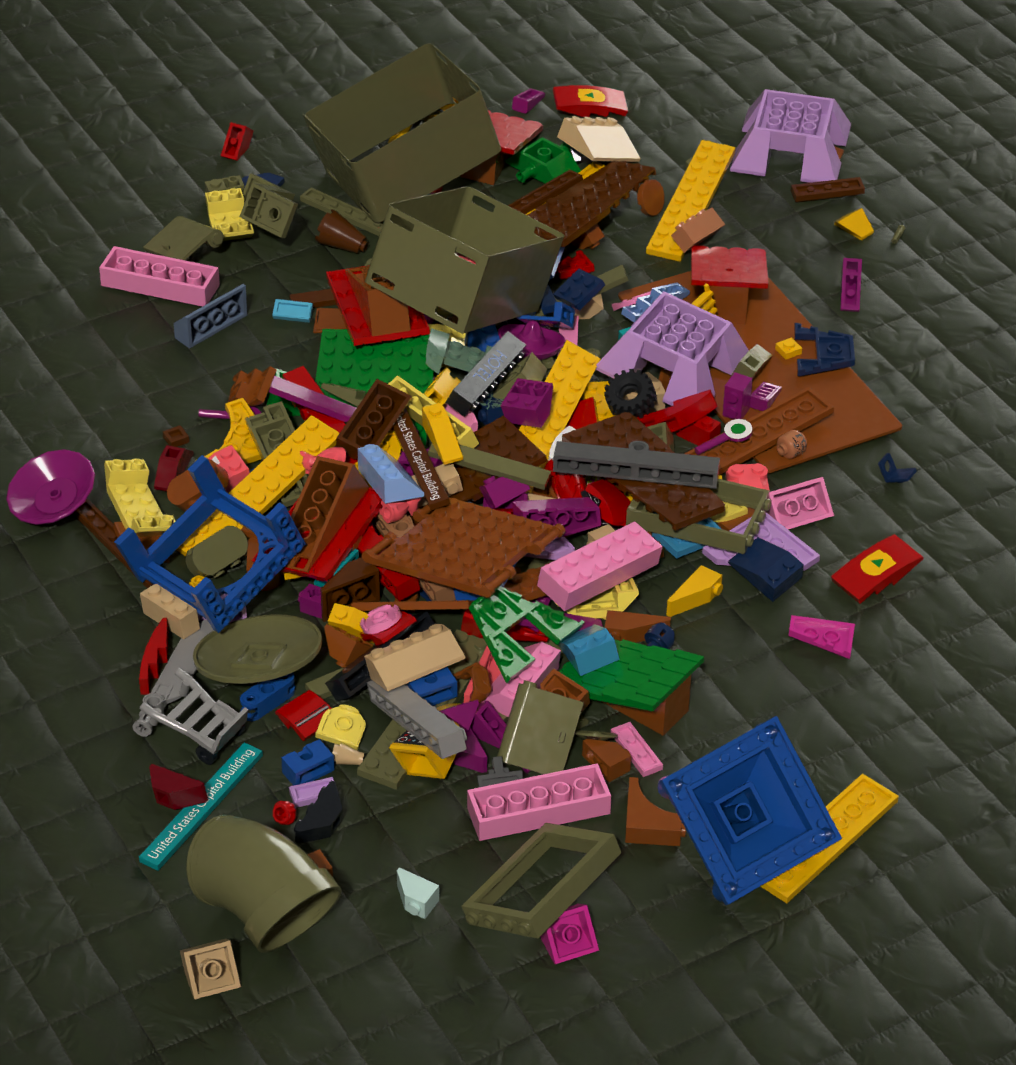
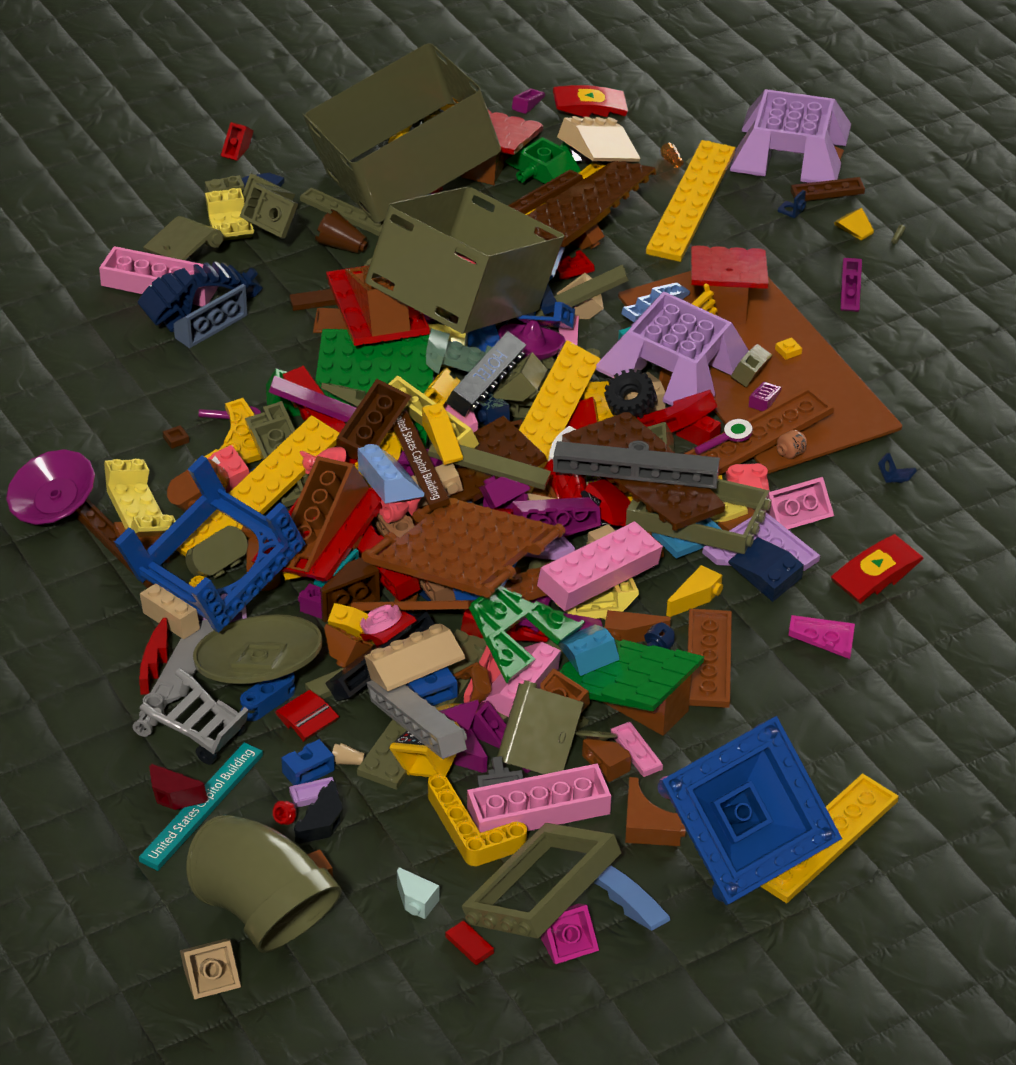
(171, 464): dark red slope -> none
(173, 293): none -> dark blue piece
(252, 386): dark orange slope -> none
(292, 310): medium azure tile -> none
(342, 725): light yellow tile -> none
(469, 942): none -> red tile
(474, 846): none -> yellow beam
(528, 402): magenta slope -> none
(579, 289): dark blue plate -> none
(624, 303): bright pink piece -> none
(633, 899): none -> medium blue slope
(650, 197): dark orange tile -> none
(671, 154): none -> clear orange cone
(697, 229): nougat brick -> none
(710, 637): none -> dark orange plate
(737, 396): magenta brick -> none
(798, 205): none -> dark blue bracket
(833, 350): dark blue wing -> none

